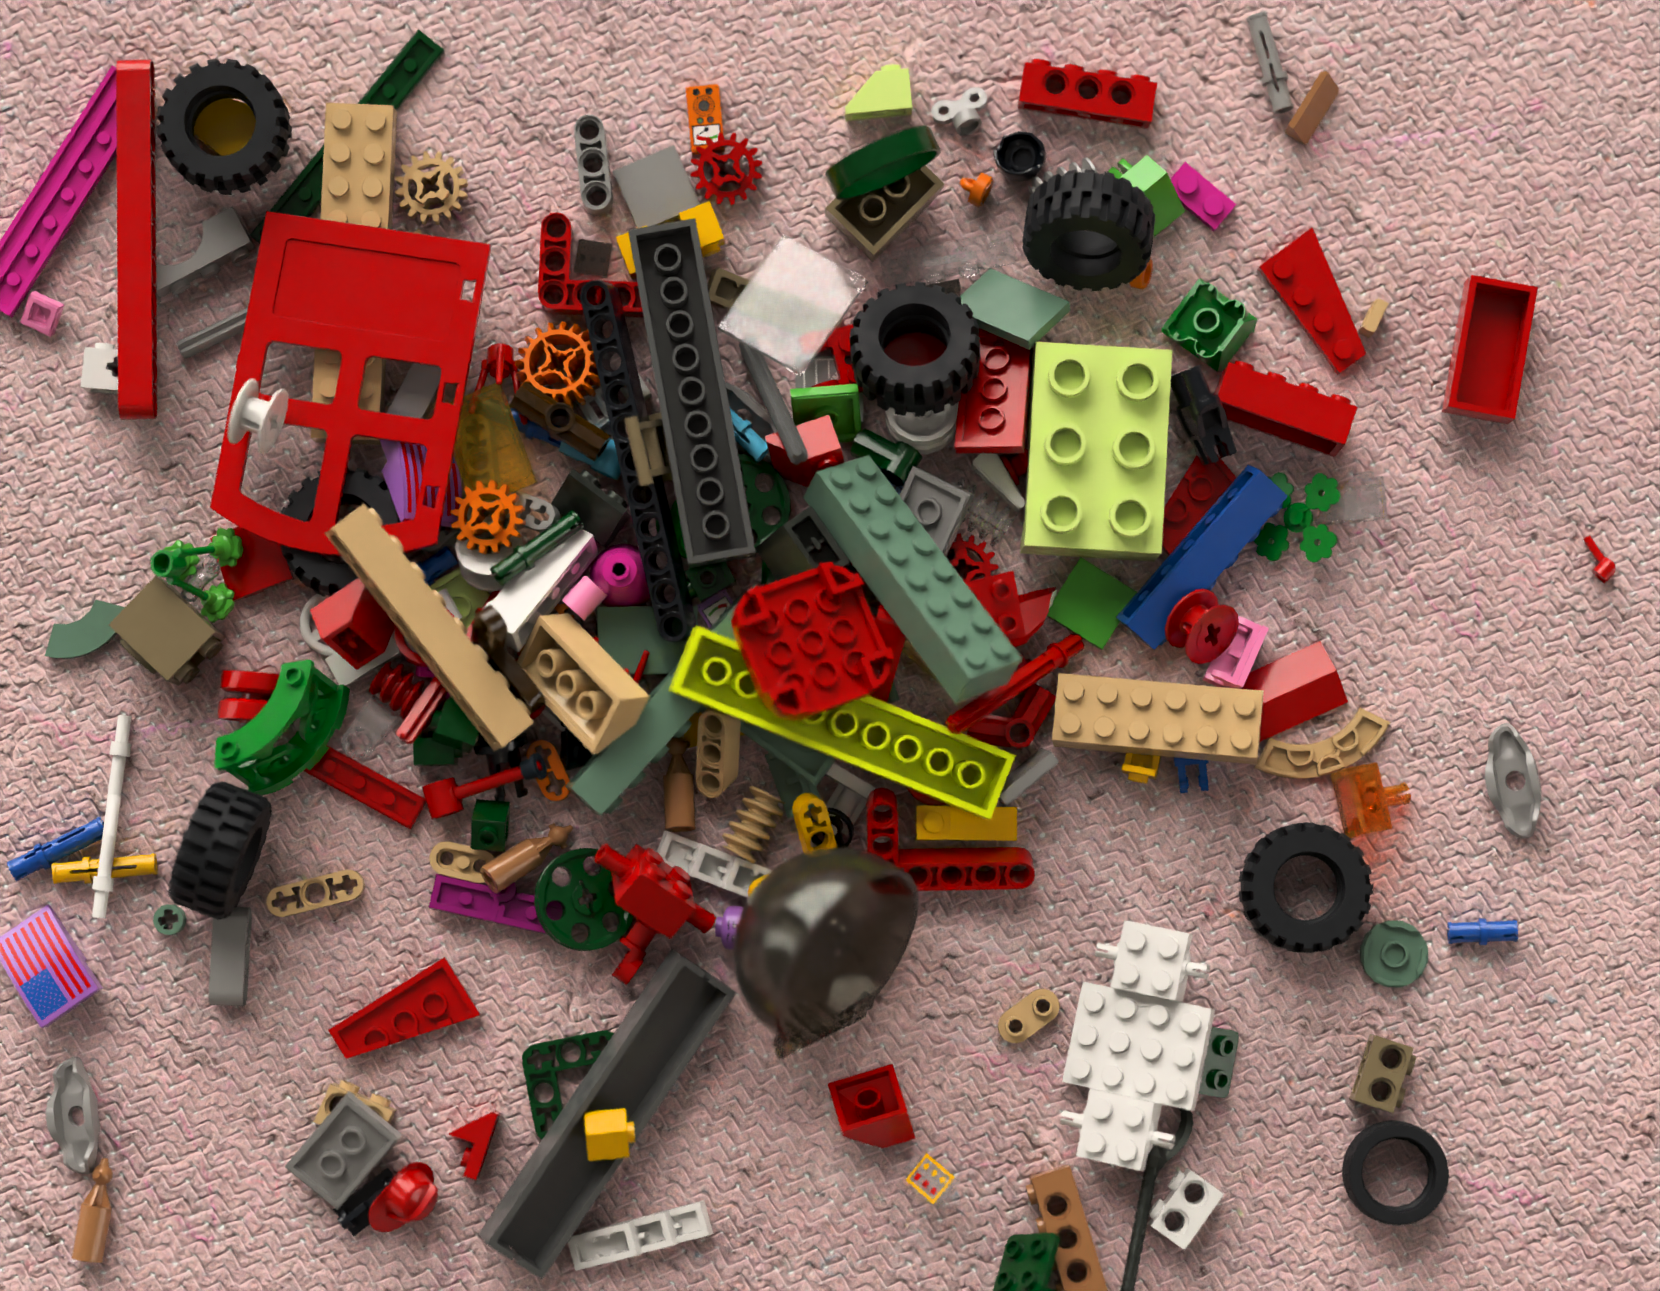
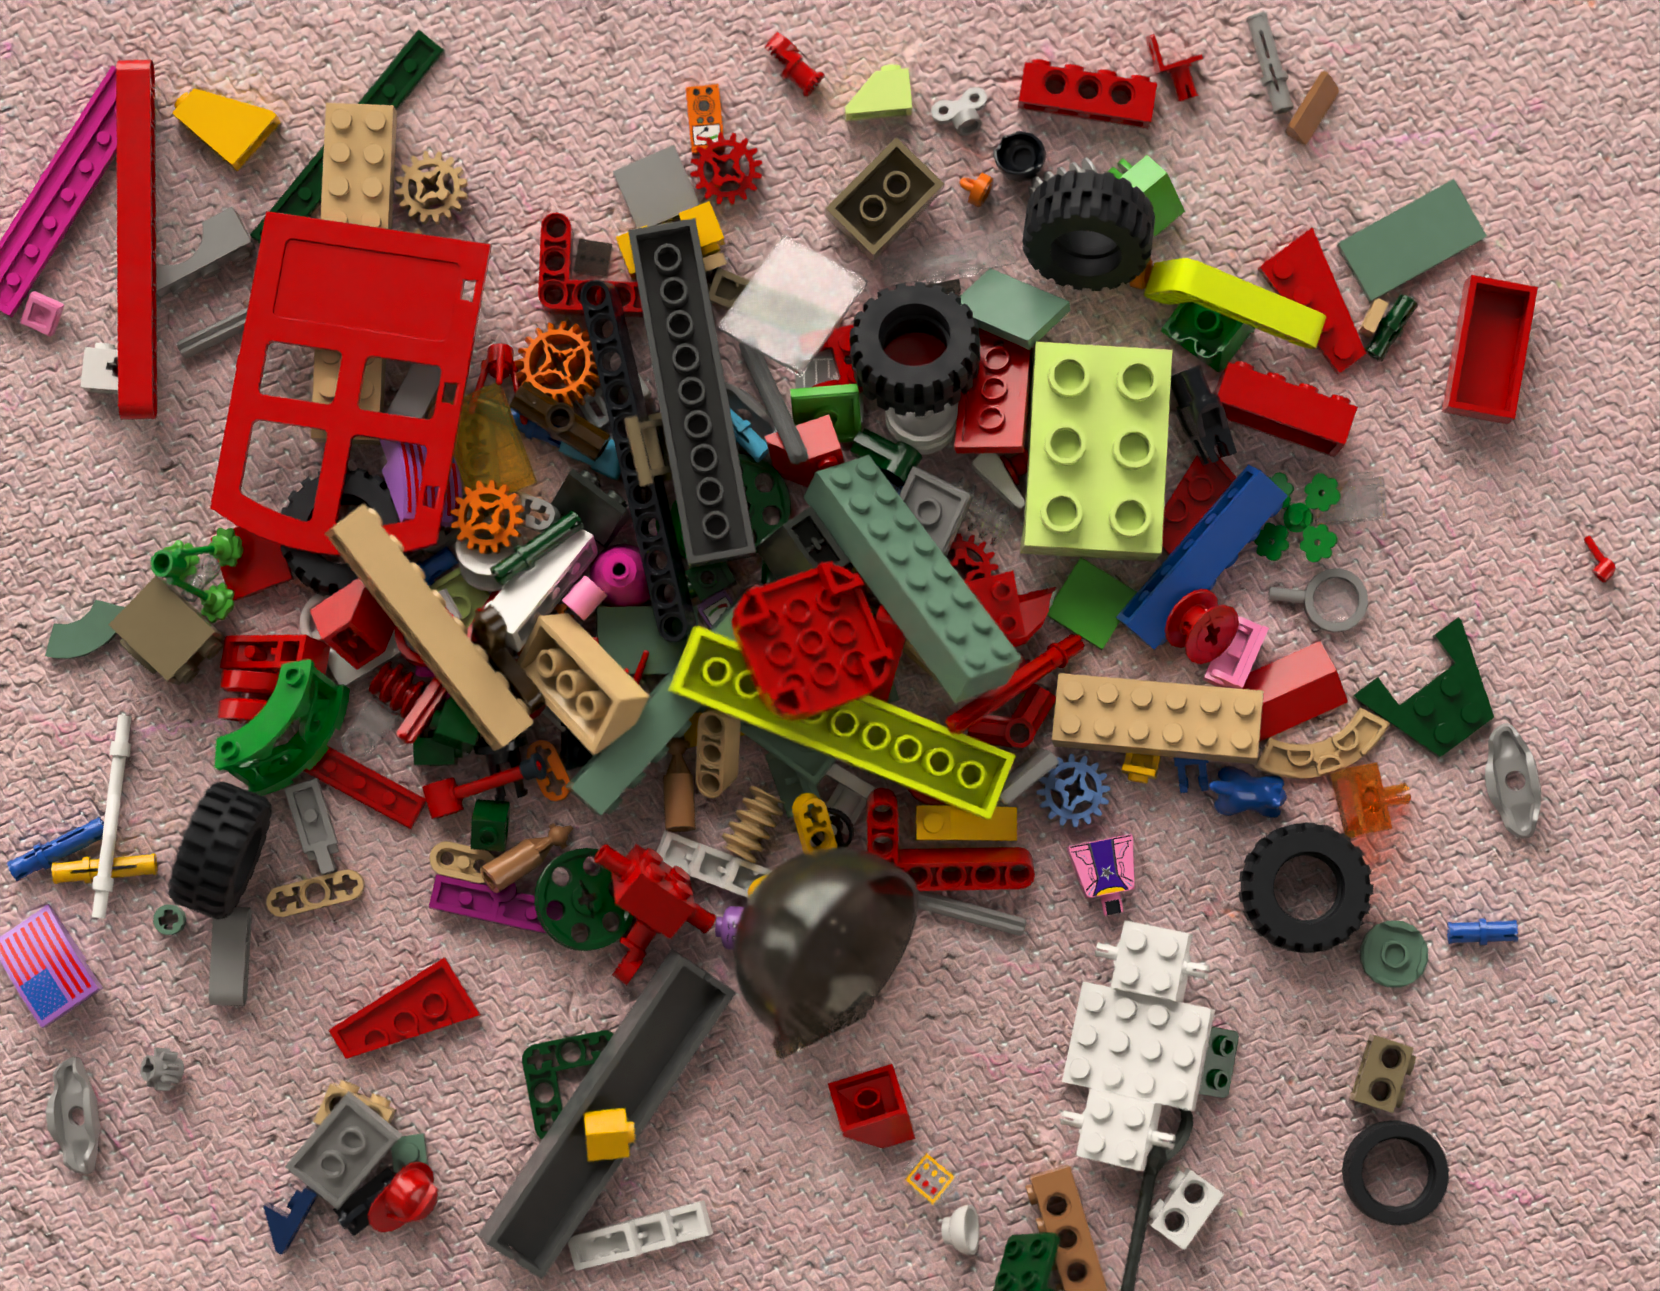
(94, 1218): medium nougat wheel -> none
(162, 1069): none -> light grey gear
(198, 91): black tyre -> none
(257, 416): white piece -> none
(269, 652): none -> red slope
(284, 1225): none -> dark blue slope
(313, 823): none -> light grey hinge
(409, 1150): none -> sand green plate
(480, 1133): red slope -> none
(593, 149): light grey beam -> none
(714, 261): none -> tan tile
(796, 69): none -> red connector
(882, 162): dark green piece -> none
(962, 1230): none -> white piece
(971, 913): none -> light grey axle
(1028, 1015): tan plate -> none
(1088, 795): none -> medium blue gear
(1105, 870): none -> torso
(1179, 70): none -> red bracket
(1195, 282): none -> neon yellow beam
(1201, 197): dark pink plate -> none
(1243, 792): none -> blue animal
(1331, 600): none -> piece
(1391, 327): none -> dark green pin
(1411, 240): none -> sand green tile
(1443, 709): none -> dark green wing

